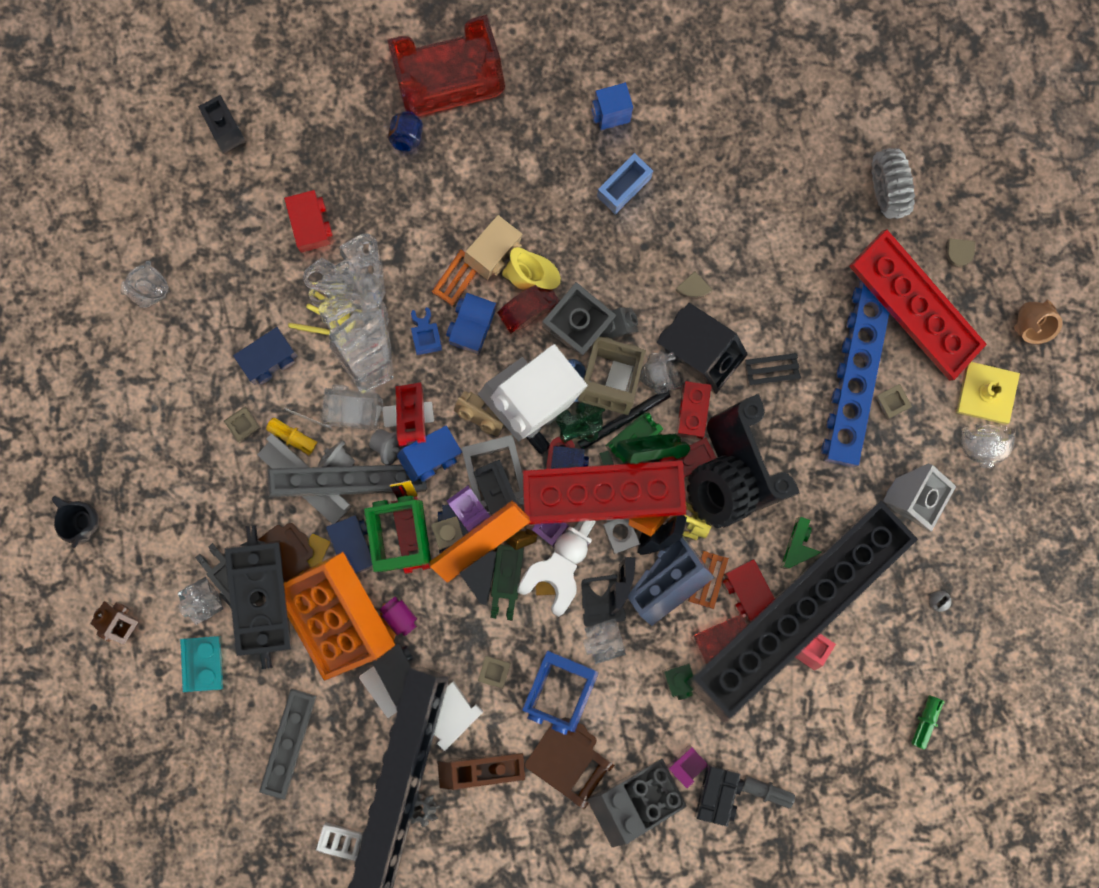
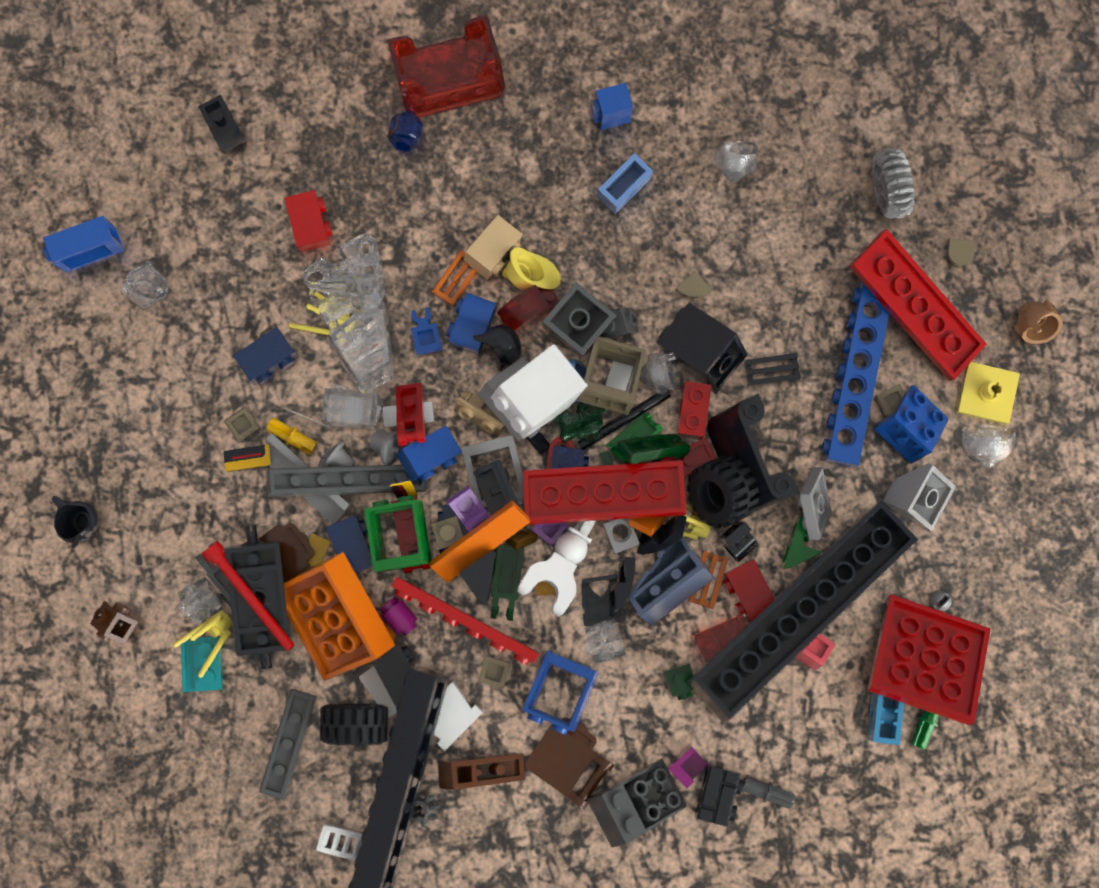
(83, 244): none -> blue window
(215, 625): none -> light yellow plant
(216, 556): none -> red piece
(247, 457): none -> sticker
(353, 724): none -> black tyre
(455, 616): none -> red plate
(505, 343): none -> black hair
(736, 159): none -> clear helmet
(738, 540): none -> black plate
(815, 504): none -> light grey plate
(885, 720): none -> dark azure brick
(913, 426): none -> blue bracket
(930, 660): none -> red plate

